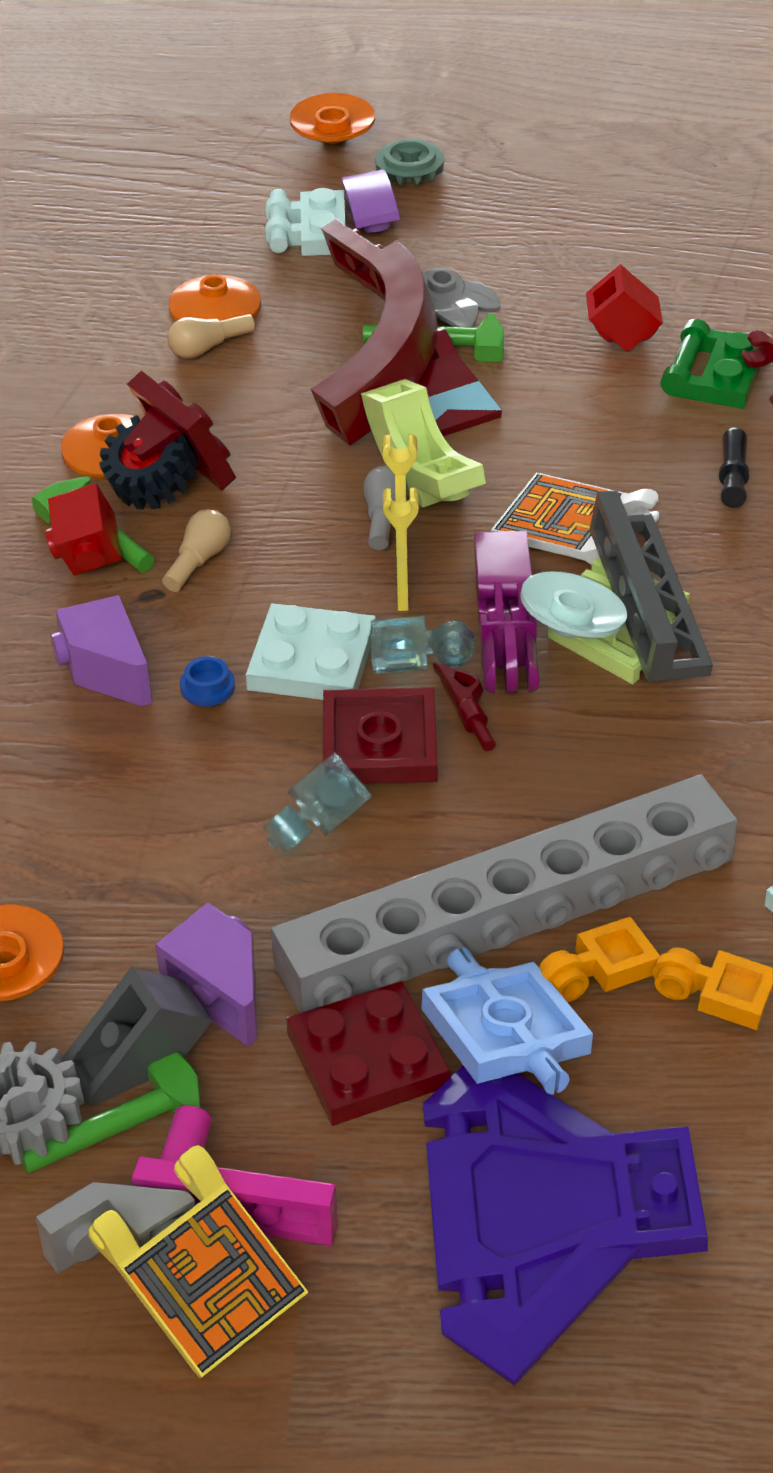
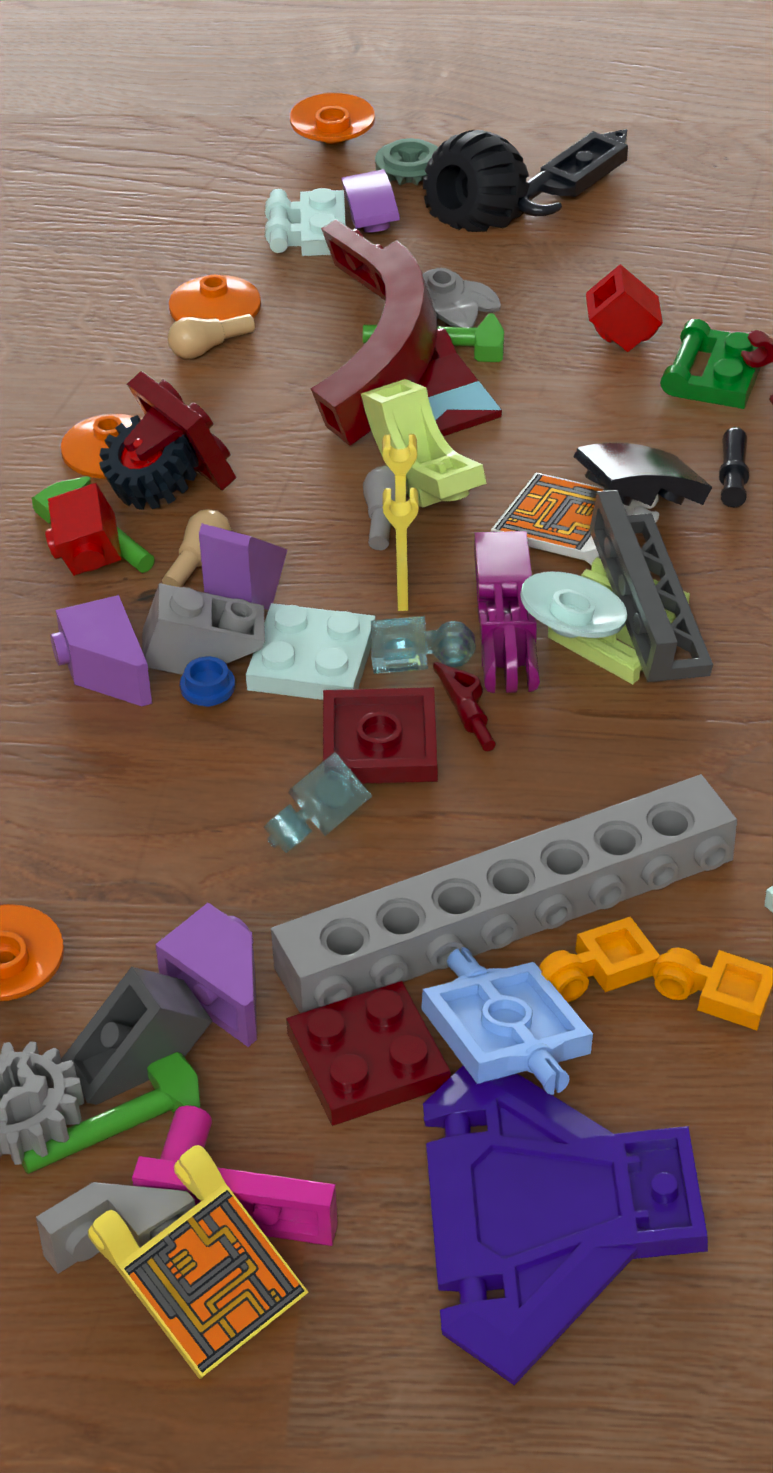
(199, 624): none -> light grey slope
(240, 565): none -> medium lavender slope
(475, 181): none -> black wheel
(576, 170): none -> black plate
(641, 473): none -> black slope

